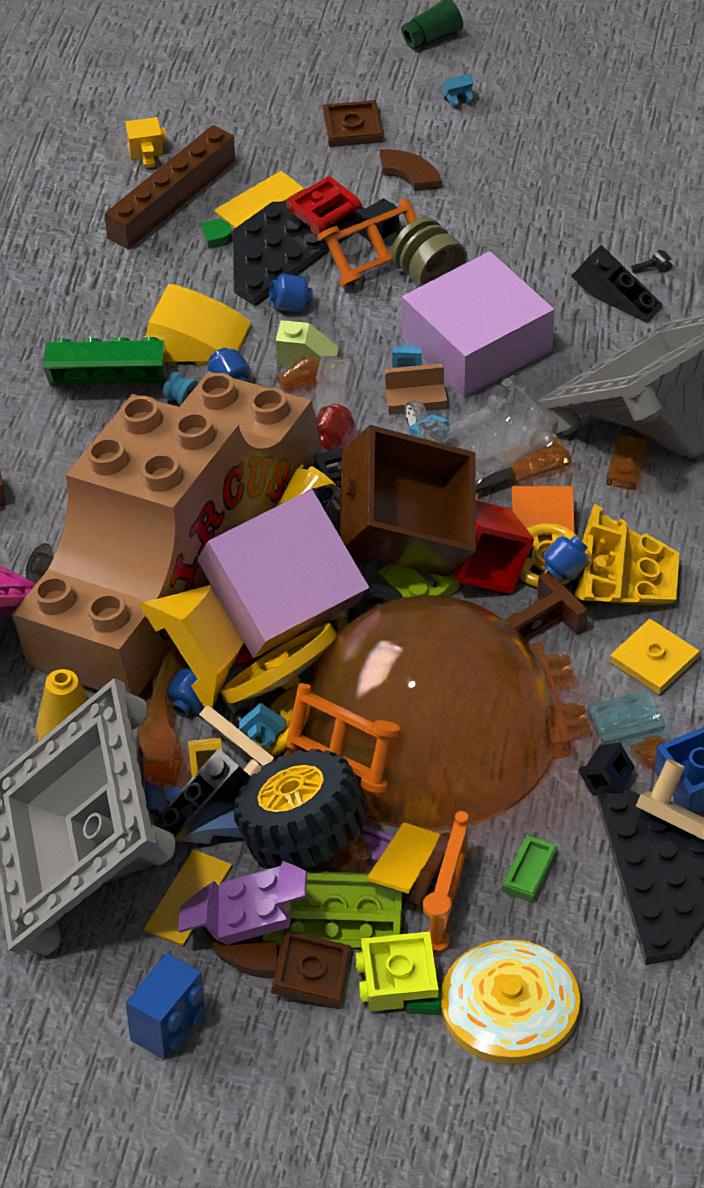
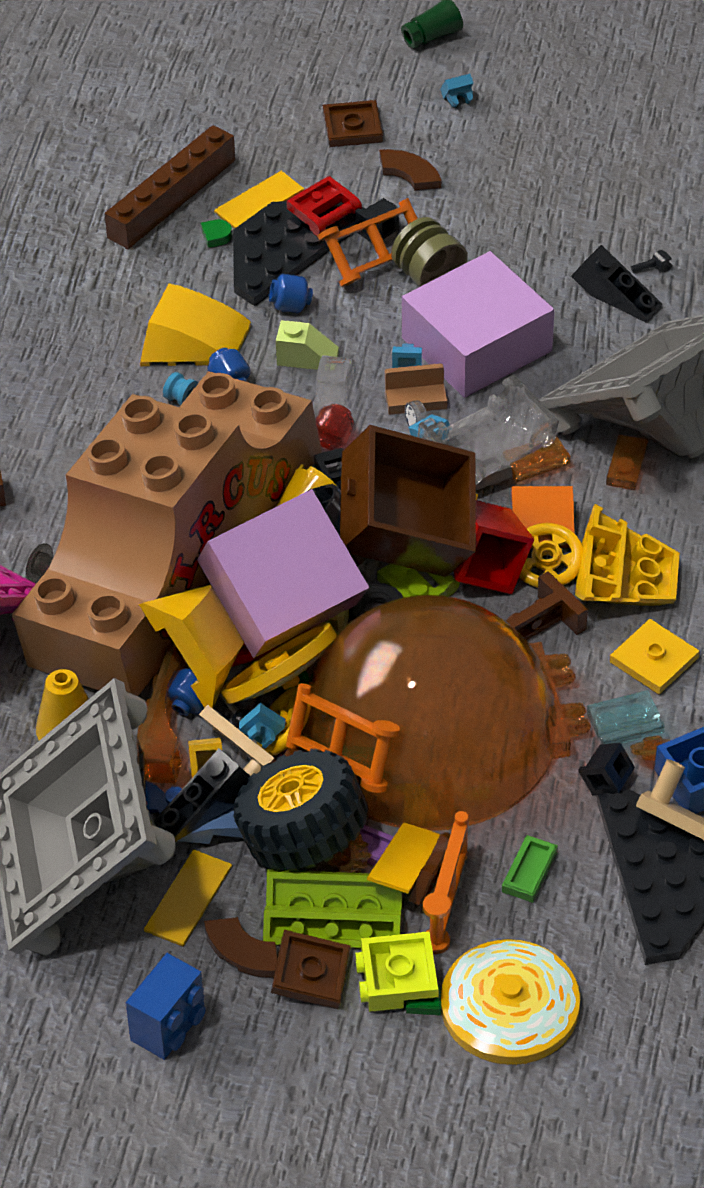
(105, 361): green slope -> none
(145, 140): yellow brick -> none
(246, 904): medium lavender piece -> none
(299, 374): clear orange cone -> none
(566, 558): blue head -> none

